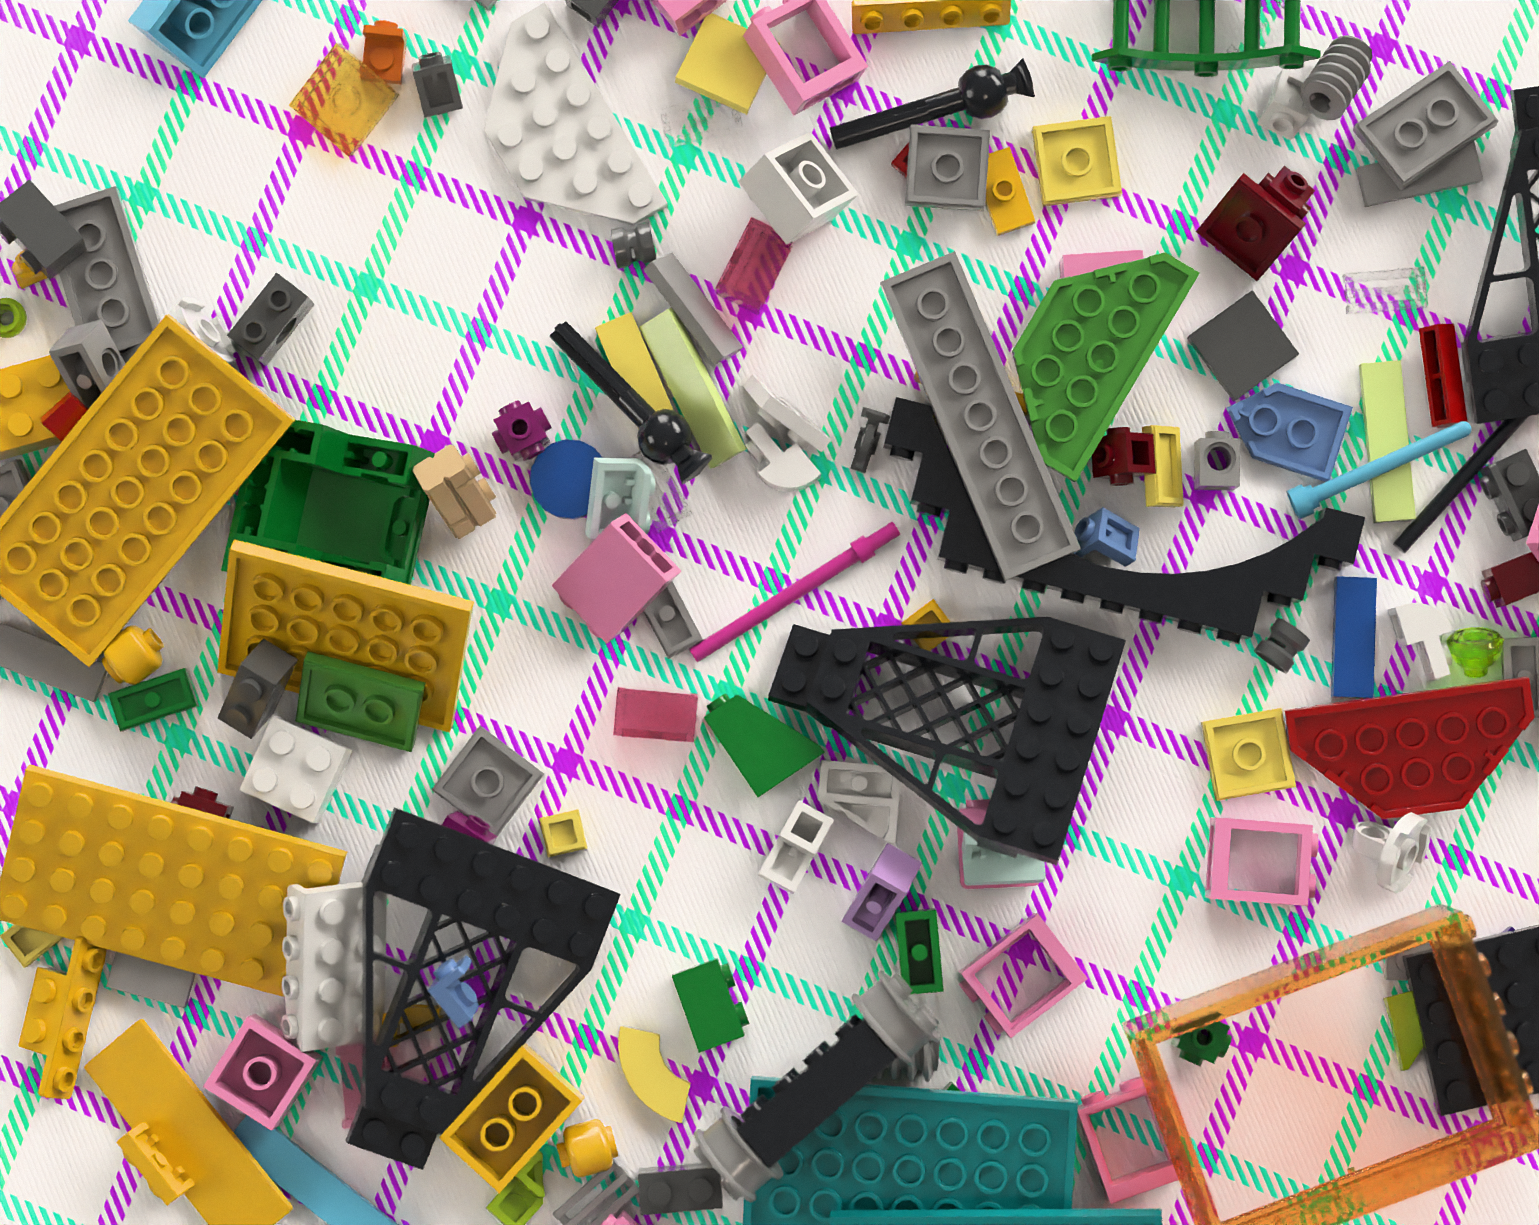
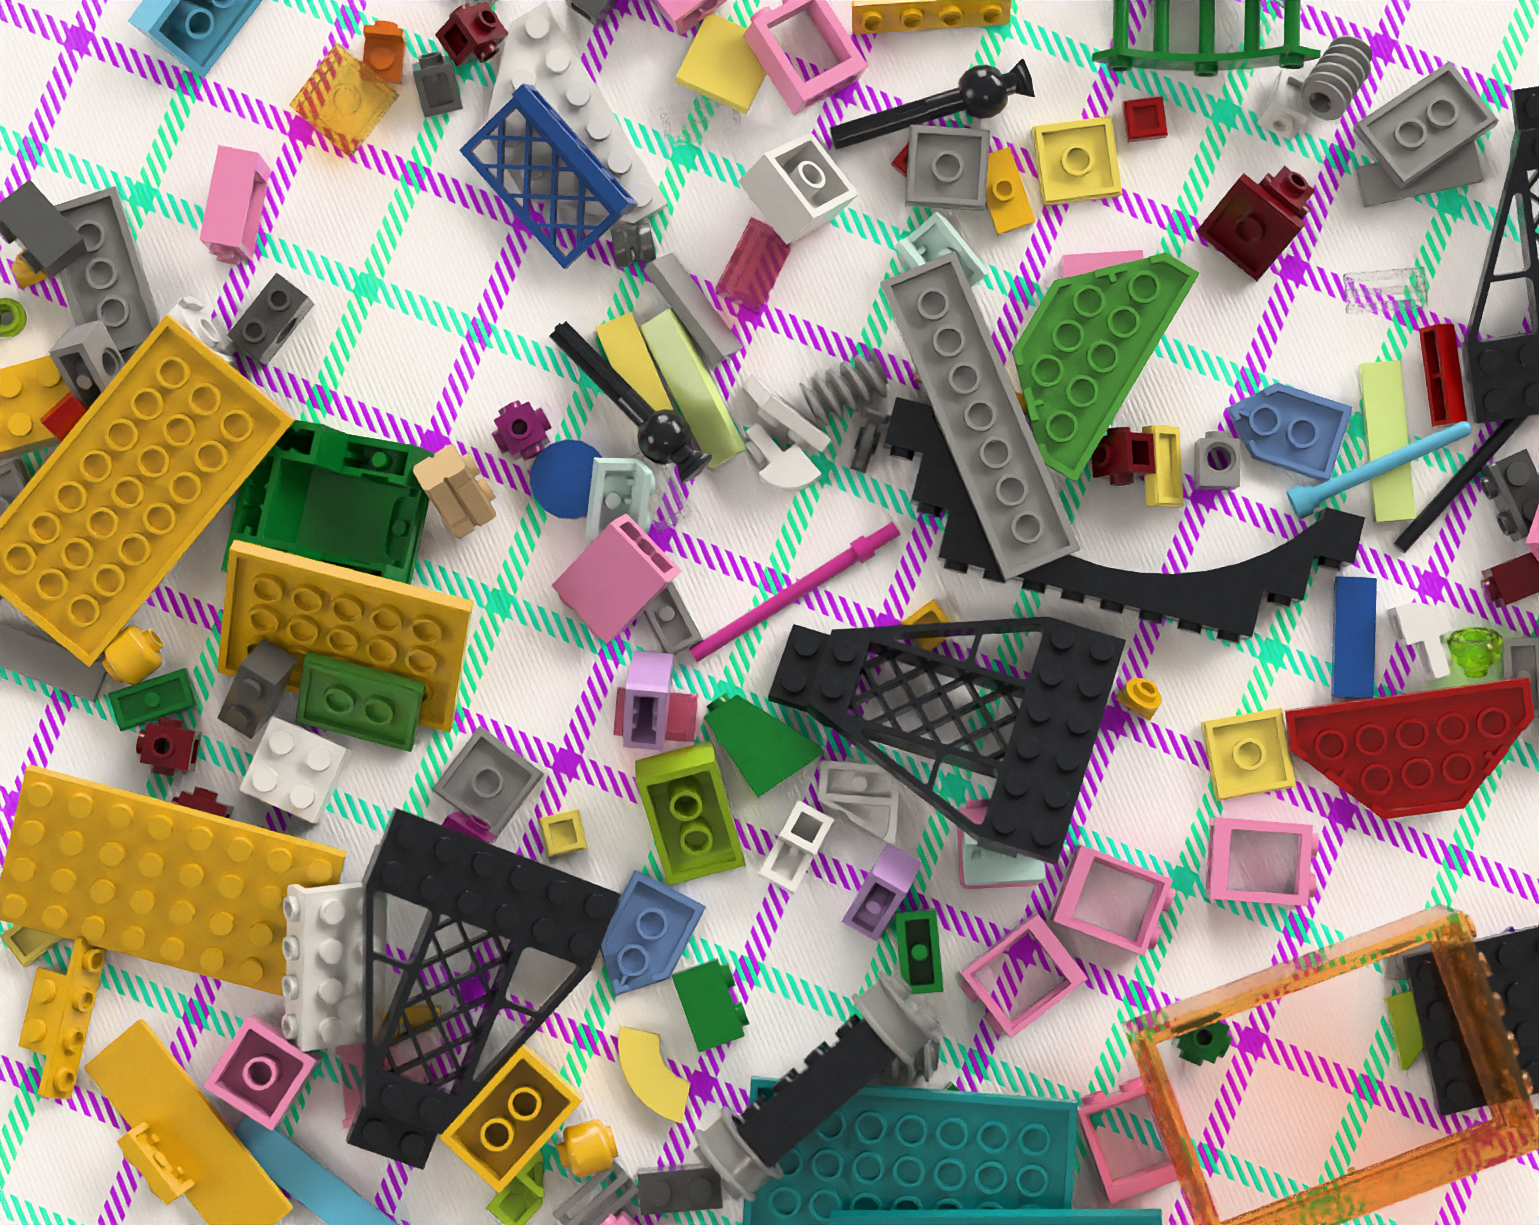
(150, 980): light grey tile -> none
(182, 750): none -> dark red brick
(234, 204): none -> bright pink window
(452, 995): medium blue bracket -> none
(471, 34): none -> dark red brick
(573, 153): none -> blue fence
(647, 700): none -> lavender slope
(647, 933): none -> medium blue tile
(689, 812): none -> lime slope
(846, 387): none -> light grey piece
(935, 239): none -> light aqua bracket
(1107, 535): medium blue bracket -> none
(1141, 697): none -> yellow plate
(1144, 119): none -> red tile
(1160, 899): none -> bright pink window
(1242, 345): dark grey tile -> none
(1282, 645): dark grey wheel -> none
(1394, 848): white tile -> none

